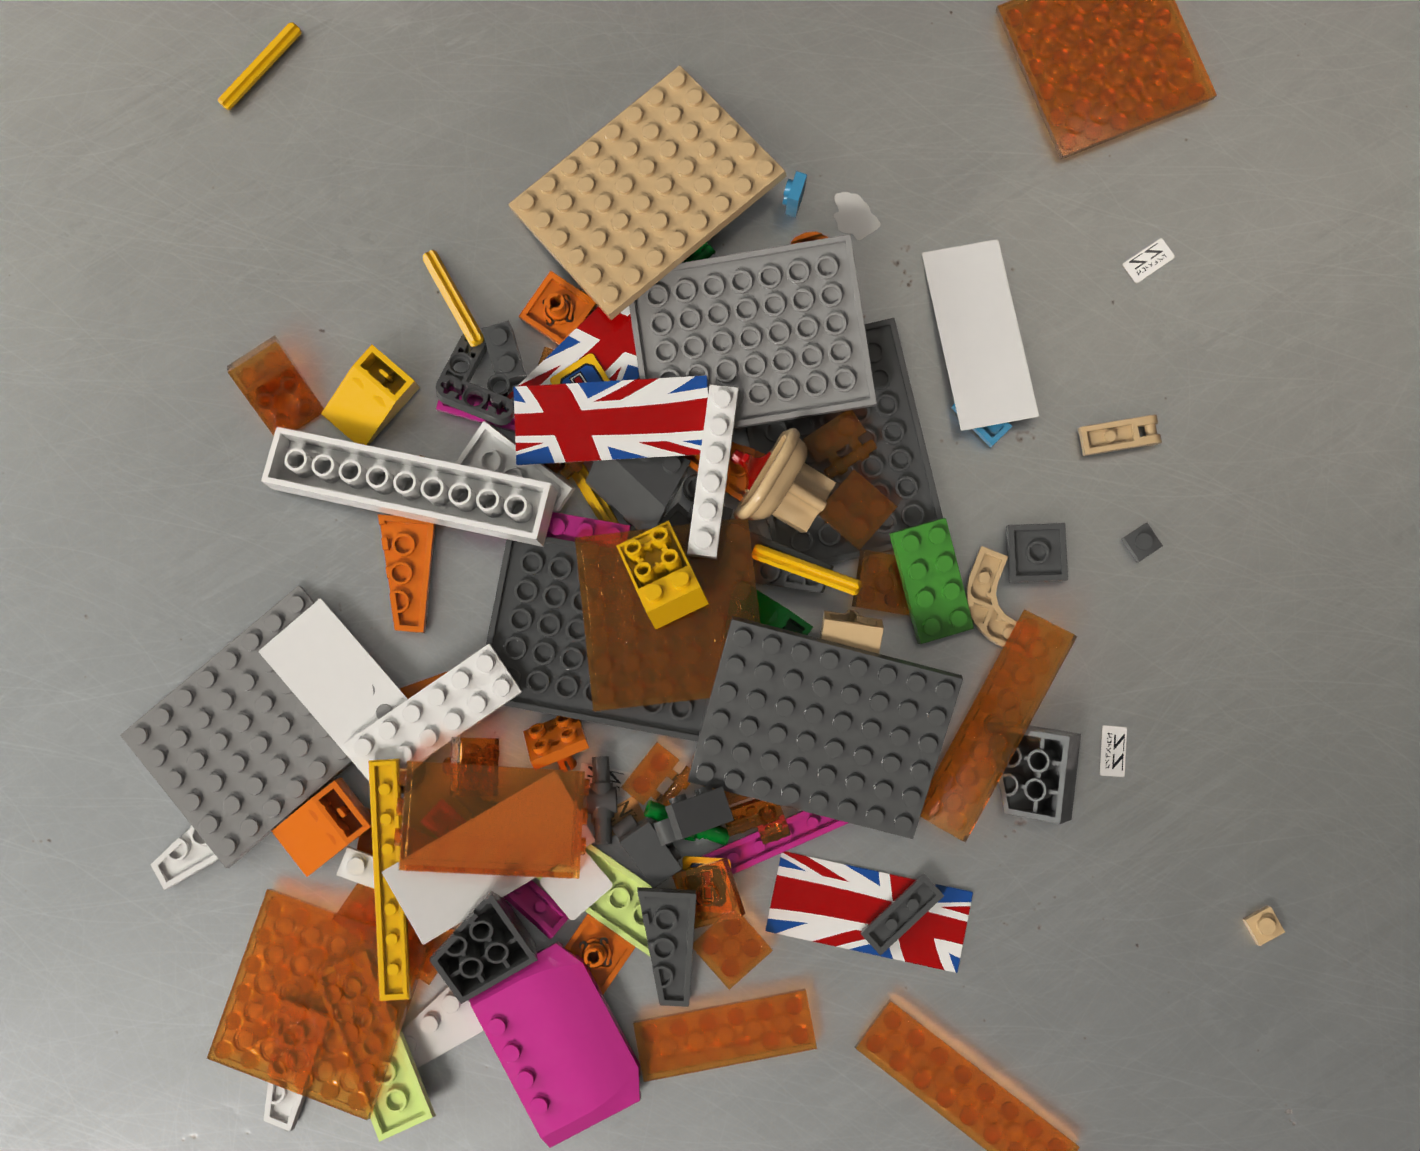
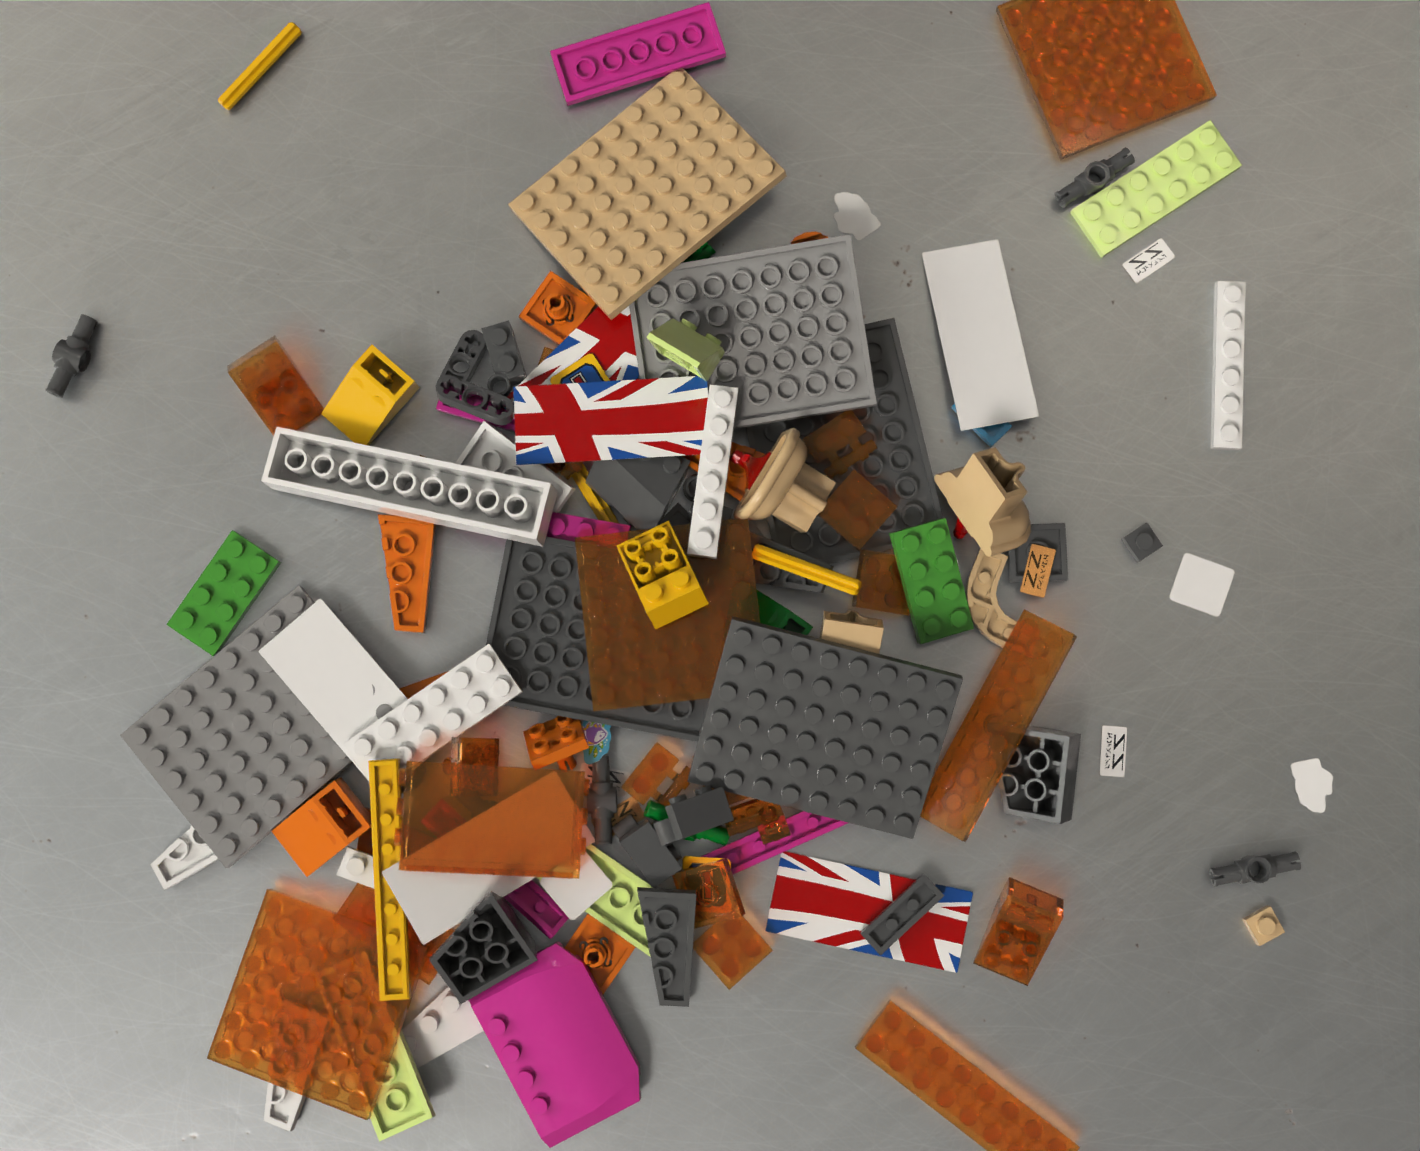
(71, 356): none -> dark grey pin
(223, 593): none -> bright green plate
(453, 298): yellow axle -> none
(598, 739): none -> sticker
(638, 53): none -> dark pink plate
(687, 347): none -> yellowish green slope
(724, 1035): clear orange plate -> none
(794, 193): dark azure plate -> none
(988, 501): none -> tan piece
(1019, 931): none -> clear orange slope
(1037, 570): none -> clear orange sticker
(1104, 169): none -> dark grey pin
(1118, 435): tan plate -> none
(1155, 188): none -> yellowish green plate
(1201, 584): none -> white sticker
(1228, 365): none -> white plate
(1268, 865): none -> dark grey pin
(1312, 784): none -> white sticker

